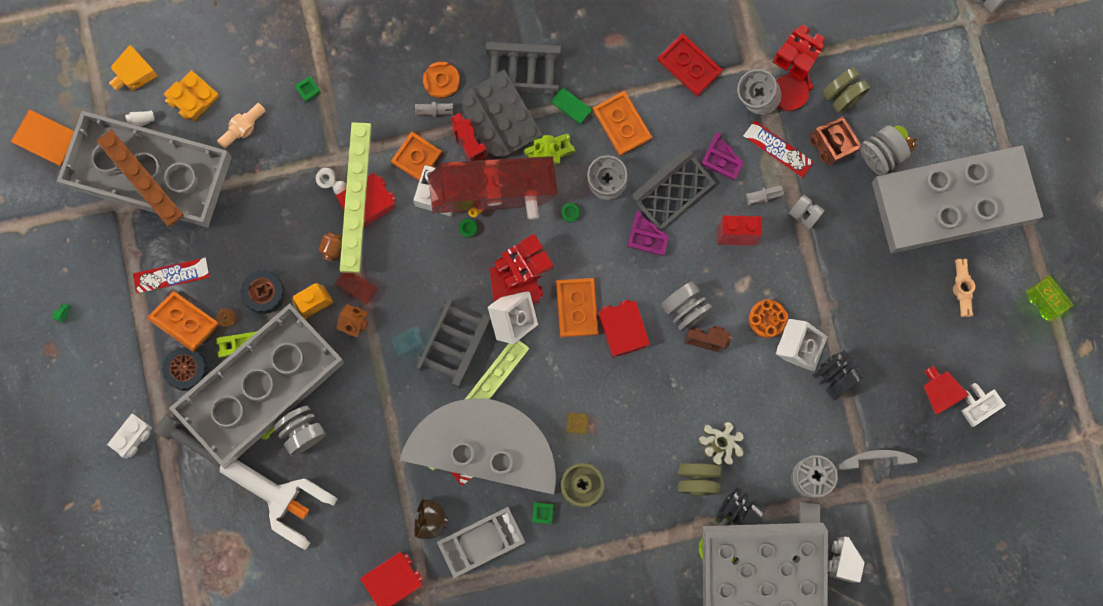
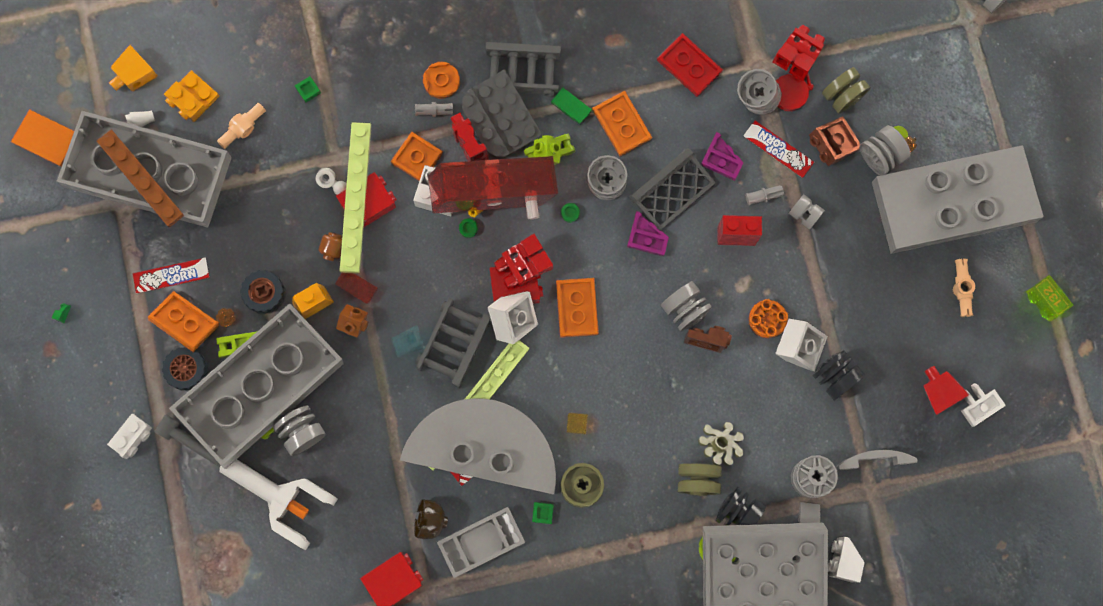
(623, 328): red brick -> none

